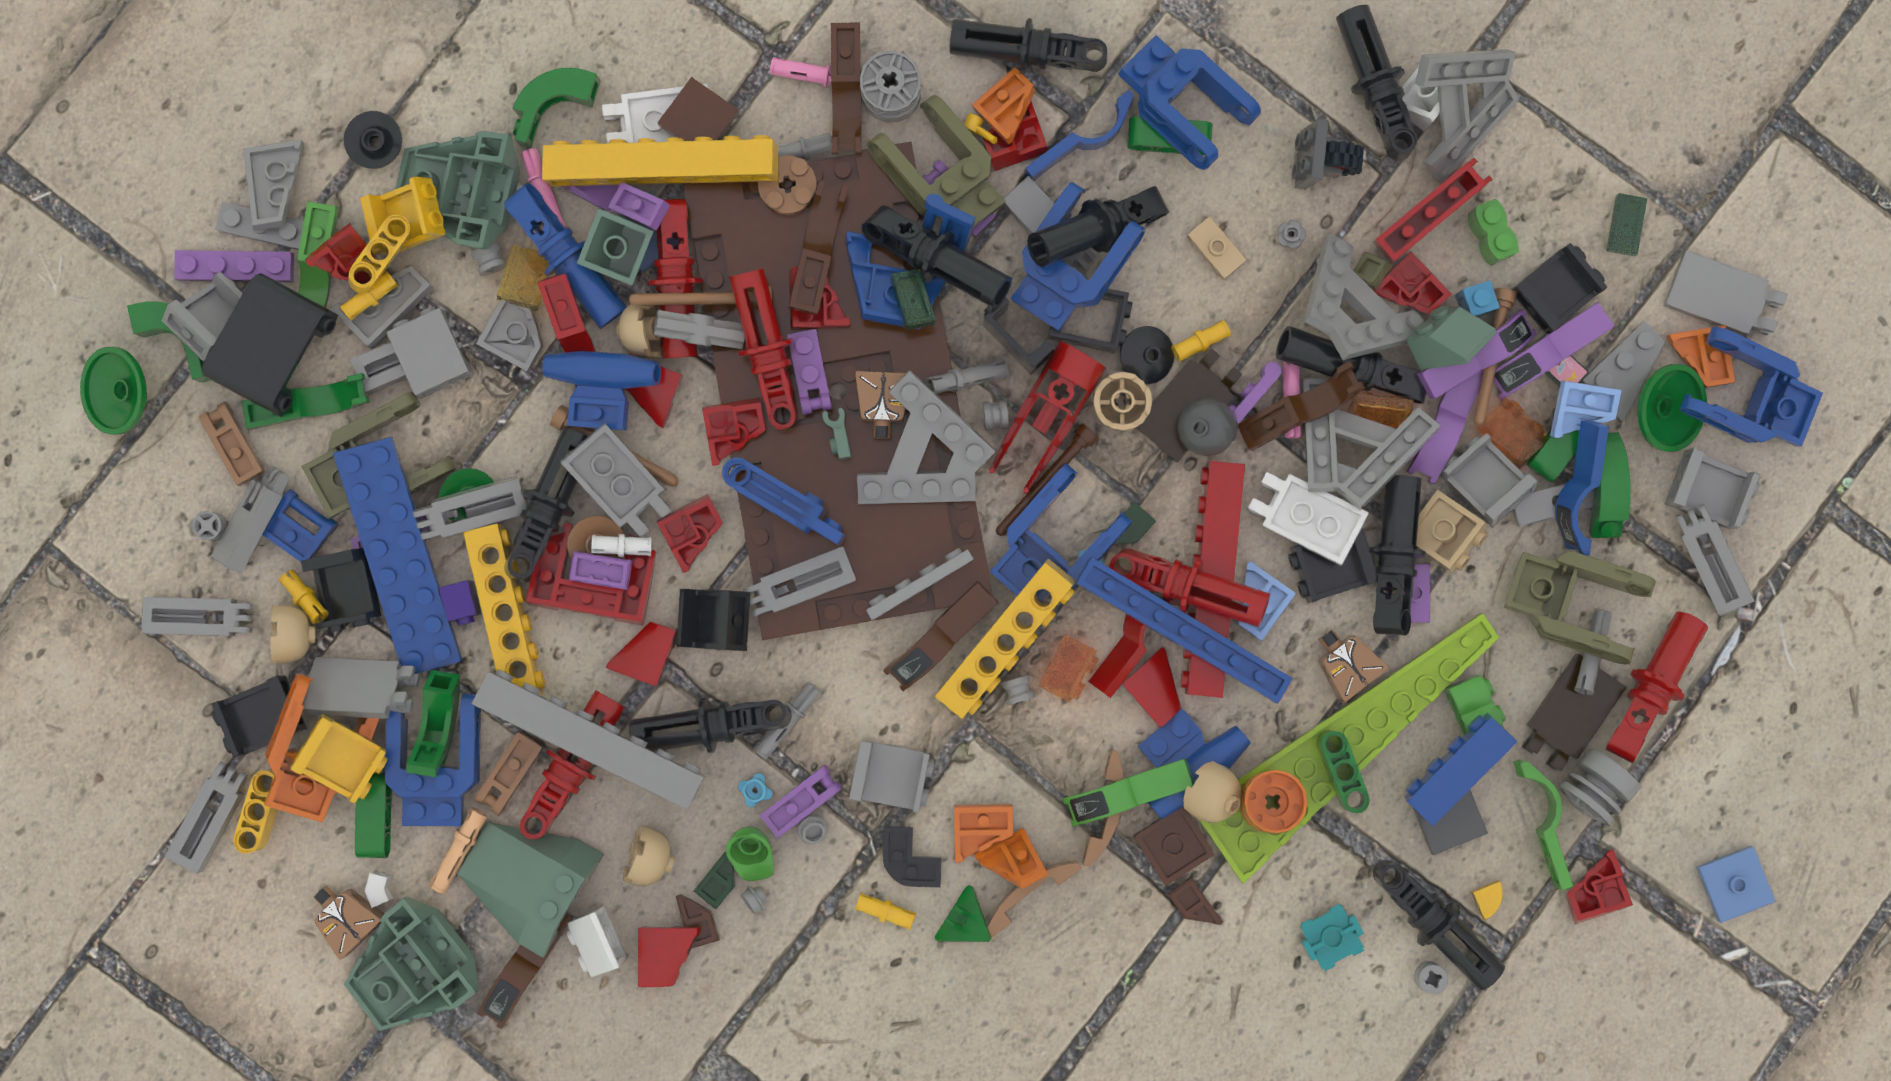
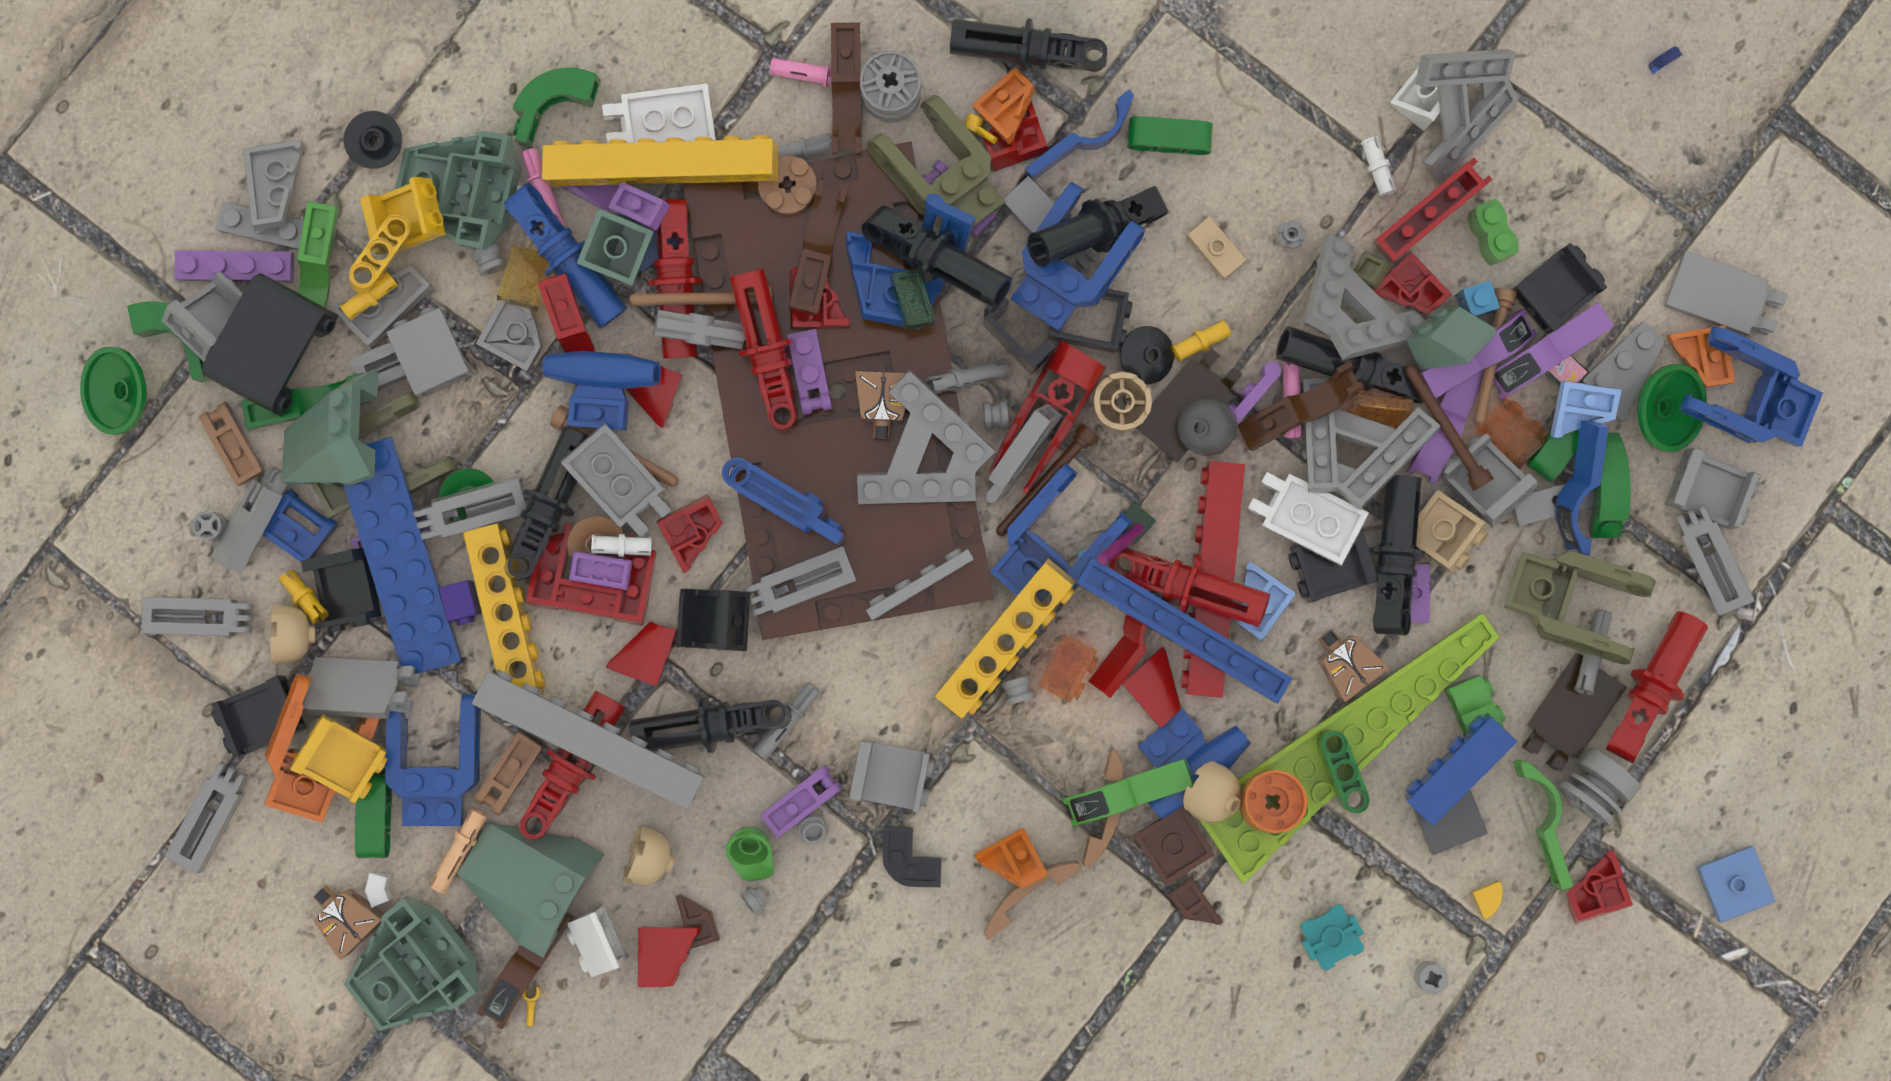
(249, 821): yellow beam -> none
(325, 439): none -> sand green wedge
(340, 253): red slope -> none
(437, 723): green arch -> none
(531, 1004): none -> yellow hand
(637, 331): tan cylinder -> none
(698, 113): reddish brown tile -> none
(717, 882): dark green tile -> none
(732, 426): red slope -> none
(751, 797): medium azure plate -> none
(839, 443): sand green plate -> none
(885, 911): yellow pin -> none
(942, 636): reddish brown piece -> none
(964, 921): green piece -> none
(980, 826): orange wing -> none
(1022, 451): none -> light grey hinge
(1120, 544): none -> magenta piece
(1163, 75): blue plate -> none
(1323, 156): dark grey plate -> none
(1378, 166): none -> white pin
(1379, 87): black piece -> none
(1434, 920): black piece -> none
(1477, 474): none -> reddish brown piece
(1626, 224): clear green tile -> none
(1665, 59): none -> clear blue tile

